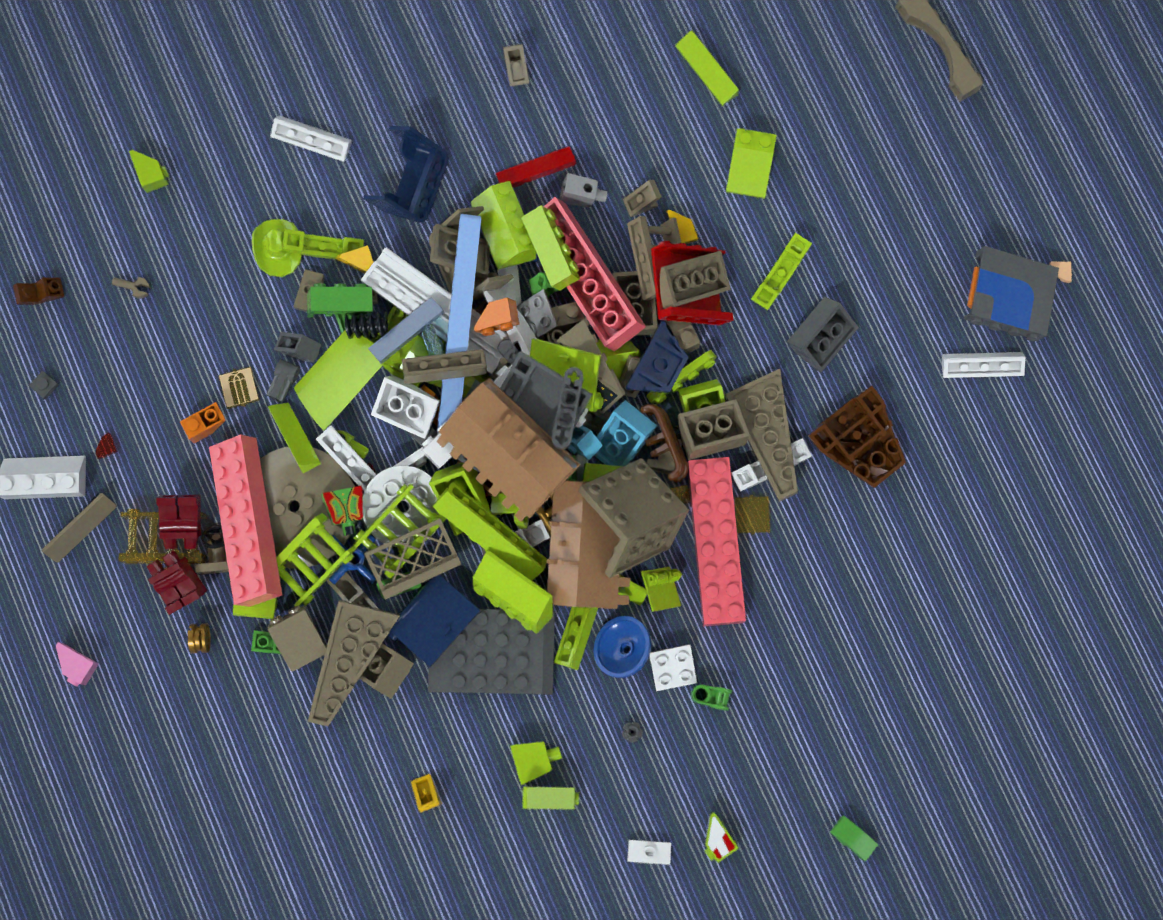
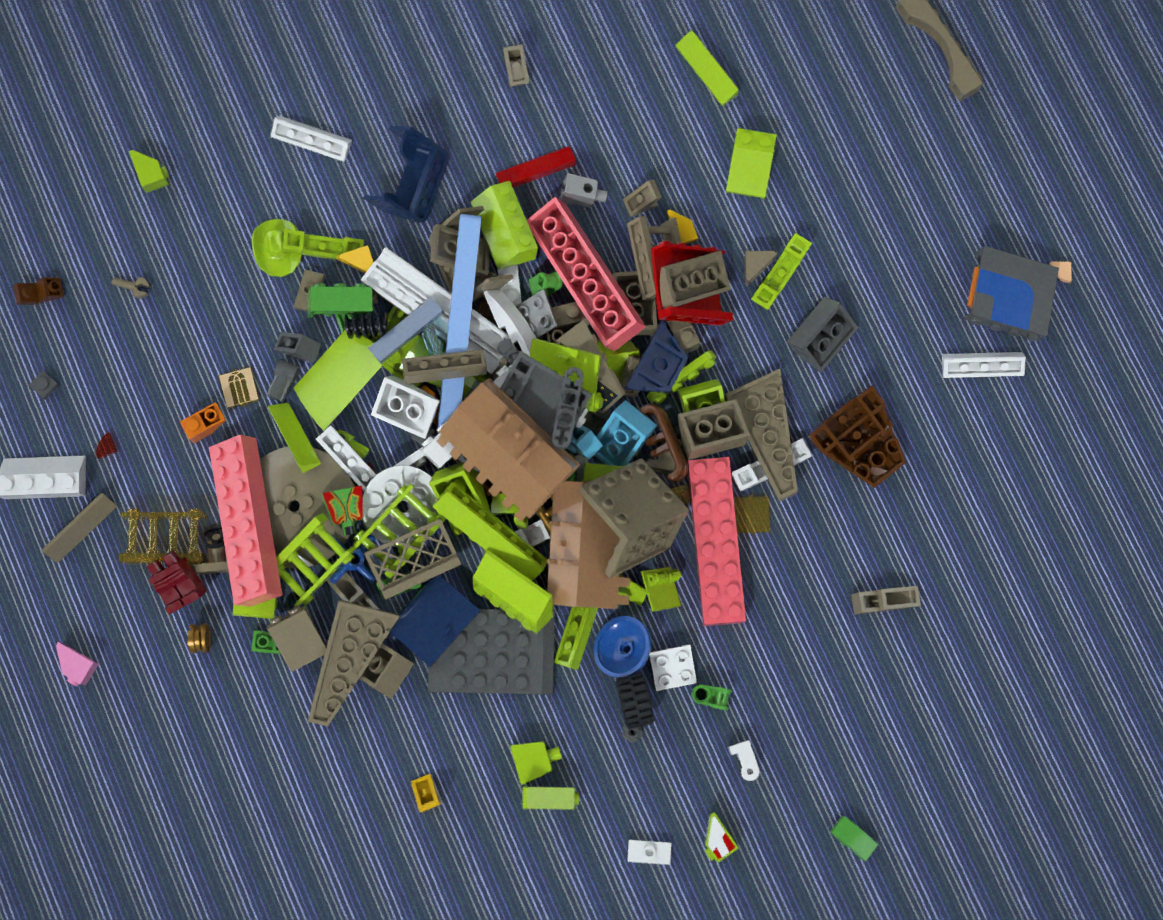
(179, 519): dark red hips -> none
(498, 316): orange slope -> none
(550, 247): lime brick -> none
(635, 700): none -> black tyre
(749, 768): none -> white leg
(755, 263): none -> dark tan slope
(885, 600): none -> dark tan slope

